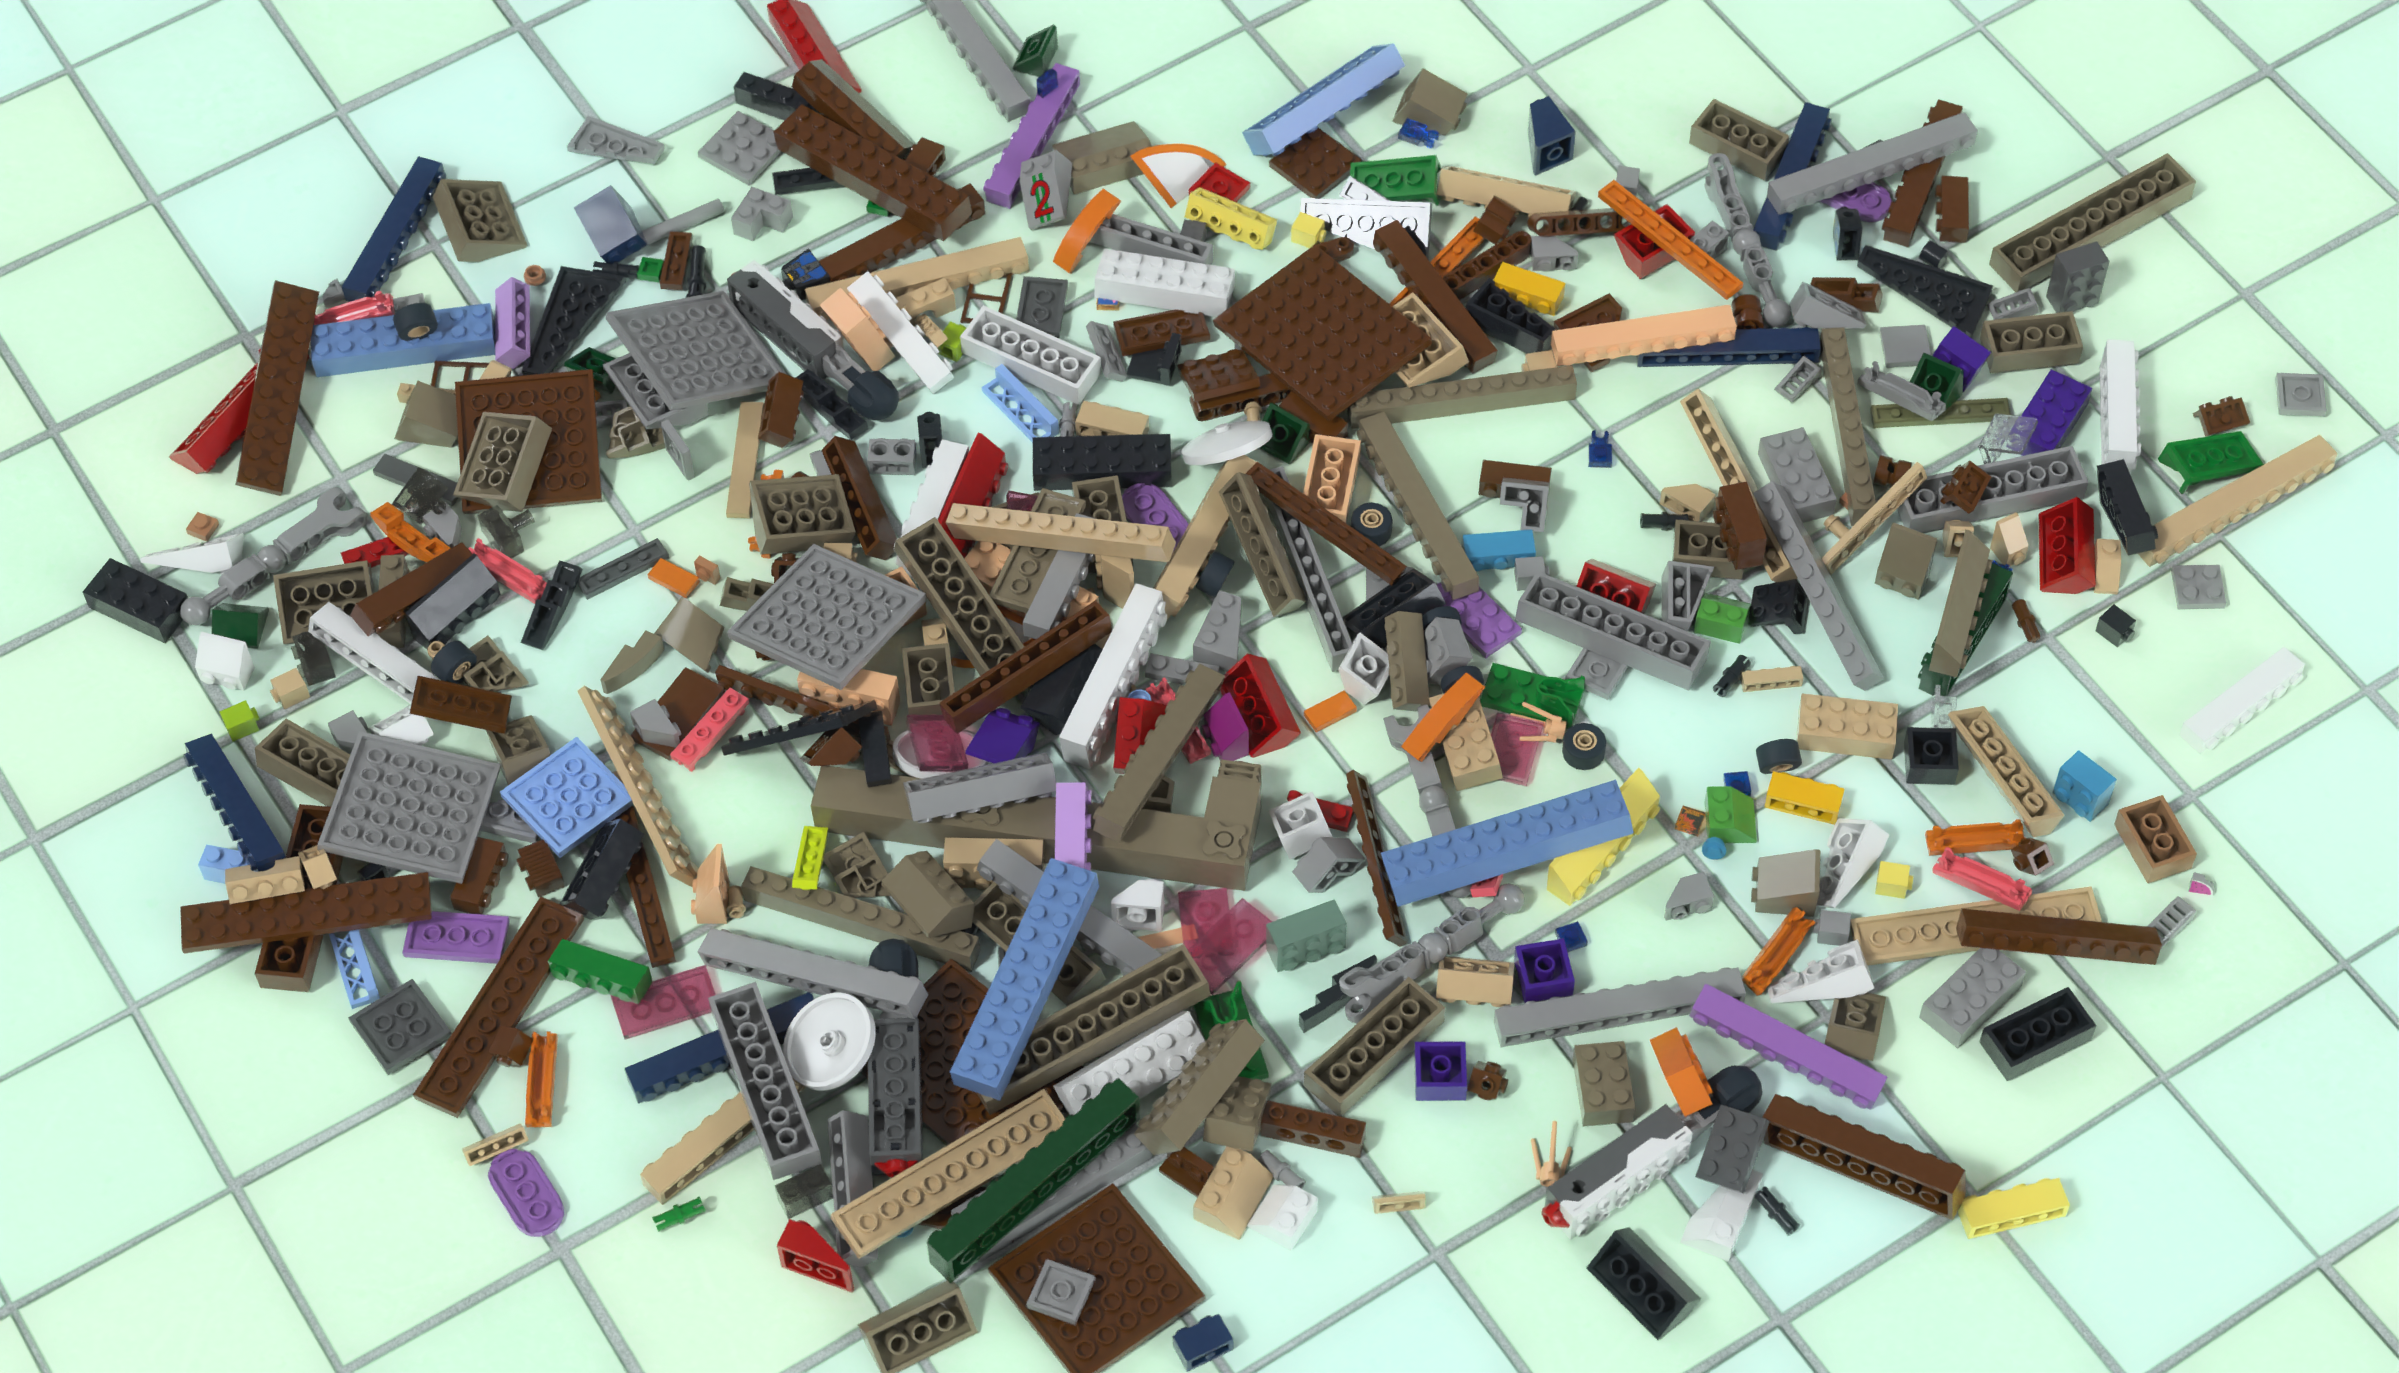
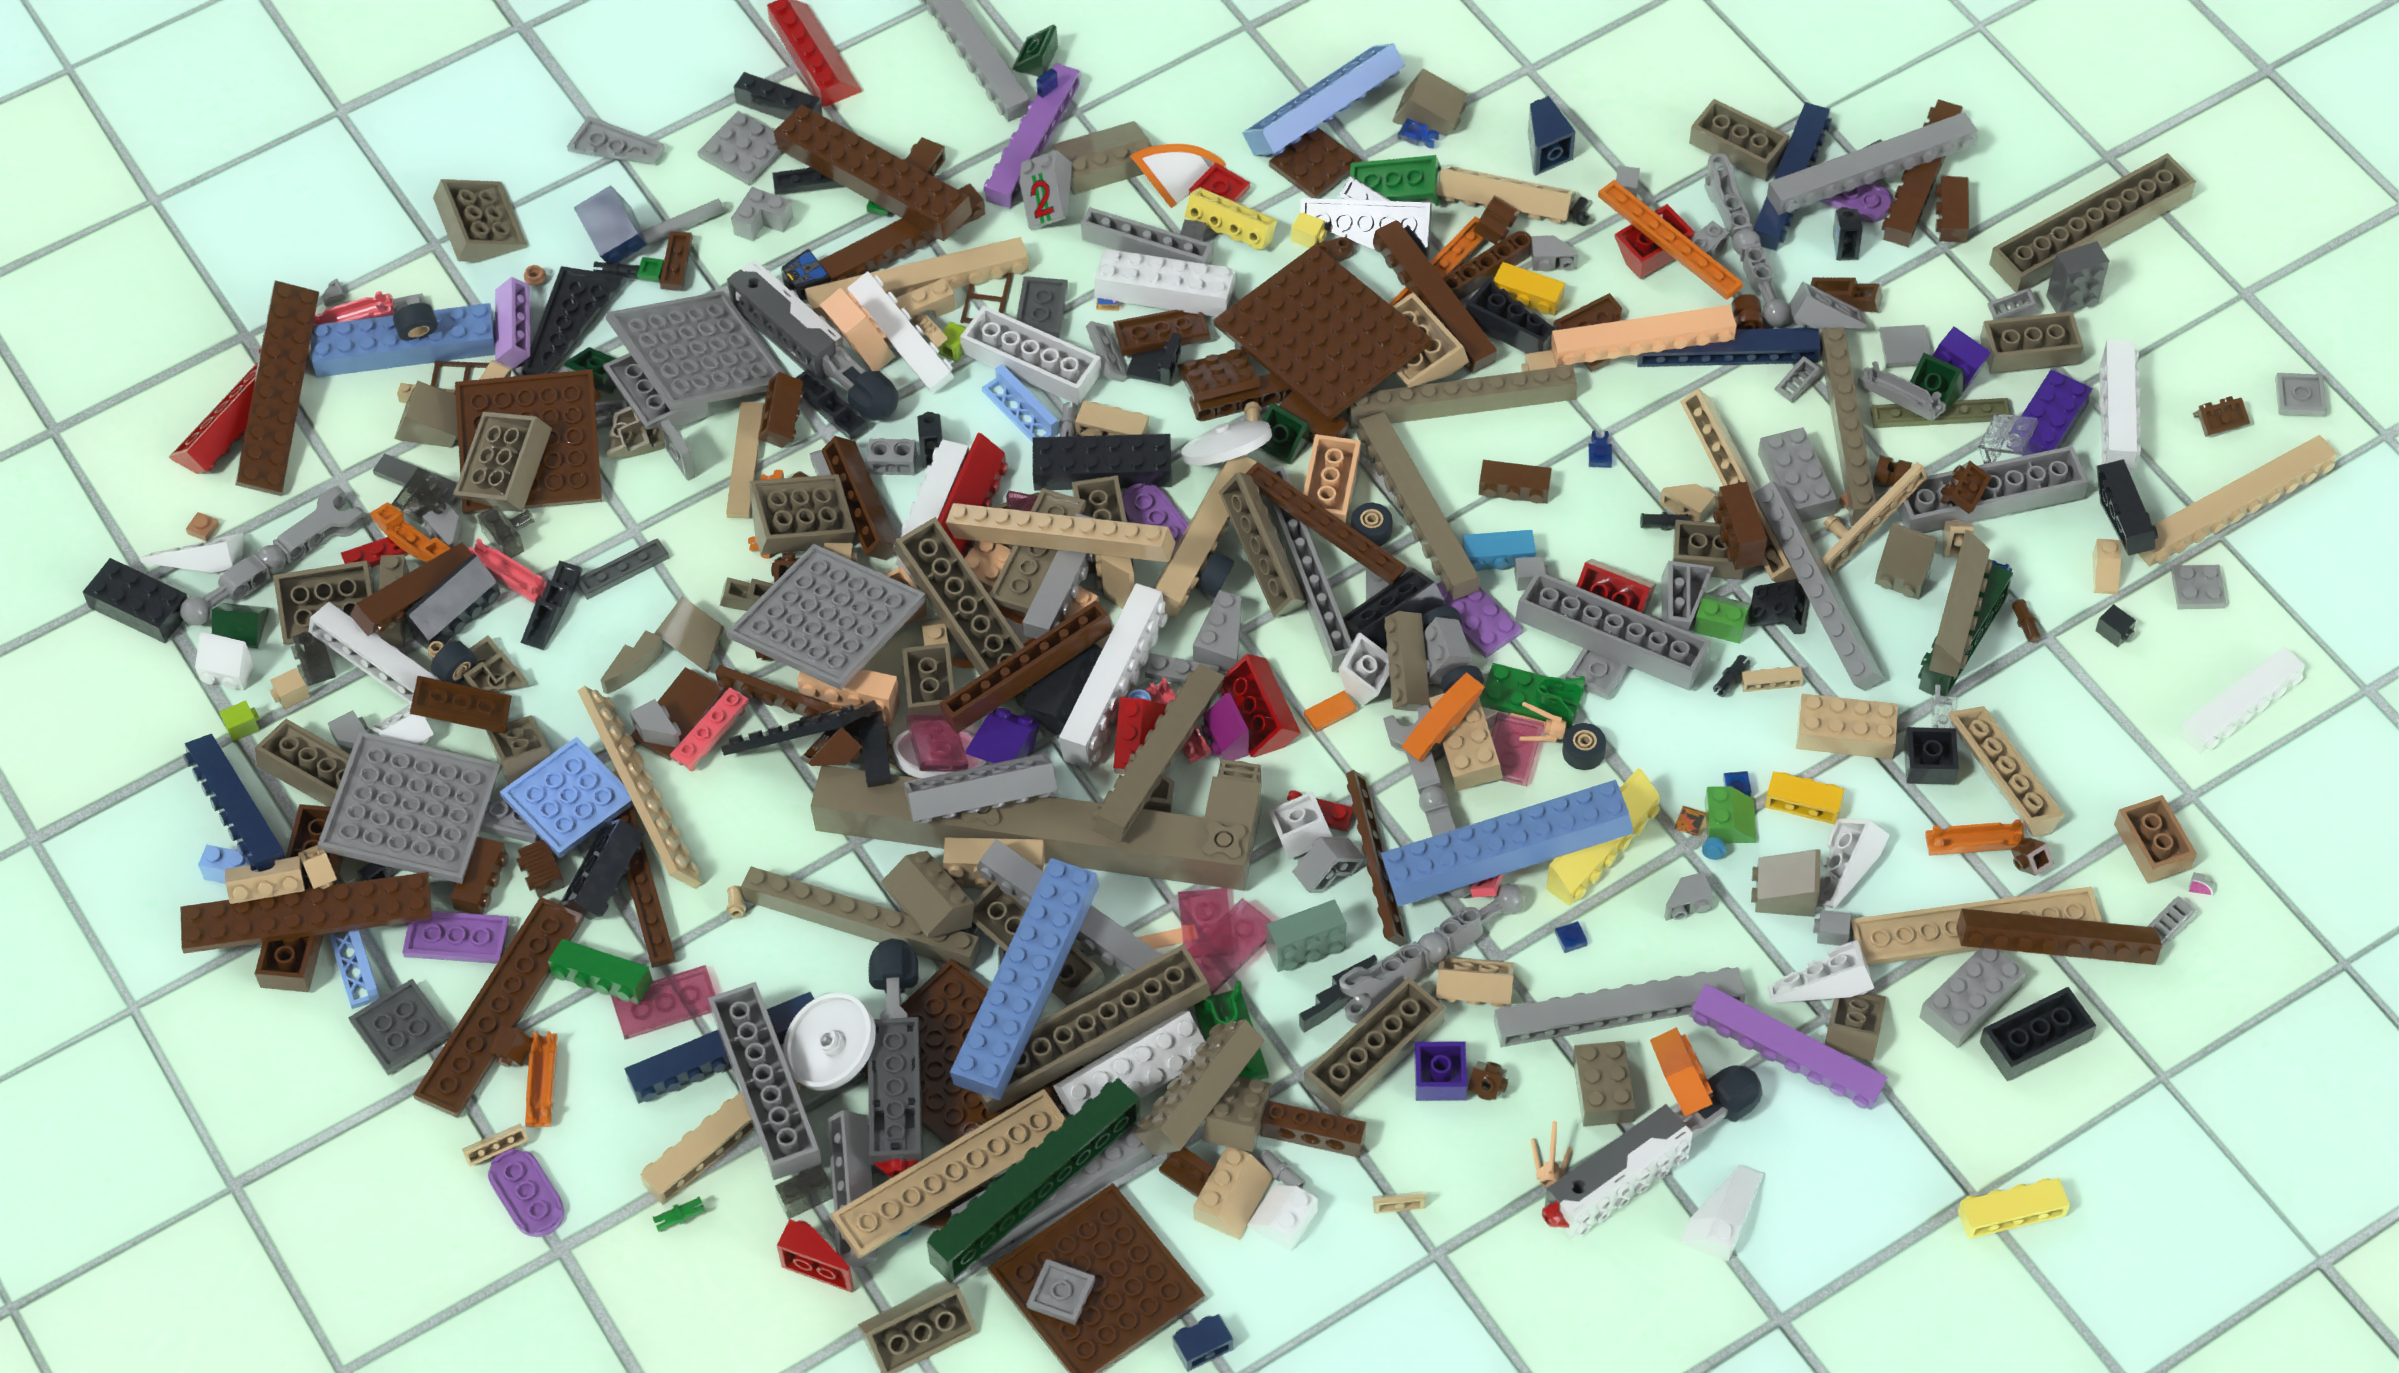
(394, 230): dark blue brick -> none
(673, 578): orange tile -> none
(696, 283): black pin -> none
(707, 570): nougat plate -> none
(711, 889): light nougat slope -> none
(810, 857): neon yellow plate -> none
(812, 972): light grey brick -> none
(846, 107): reddish brown slope -> none
(857, 868): dark tan slope -> none
(1072, 824): lavender brick -> none
(1084, 228): orange slope -> none
(1140, 906): white slope -> none
(1530, 496): light grey brick -> none
(1544, 970): dark purple brick -> none
(1572, 219): reddish brown beam -> none
(1643, 1282): black slope -> none
(1732, 1149): dark grey plate -> none
(1777, 951): orange piece -> none
(1777, 1210): black pin -> none
(1778, 756): black wheel -> none
(1865, 1156): reddish brown brick -> none
(1893, 880): light yellow brick -> none
(1934, 255): black brick -> none
(1941, 293): black wing -> none
(1982, 879): coral piece -> none
(2009, 540): tan slope -> none
(2067, 548): red slope -> none
(2084, 786): dark azure brick -> none
(2210, 457): green plate -> none

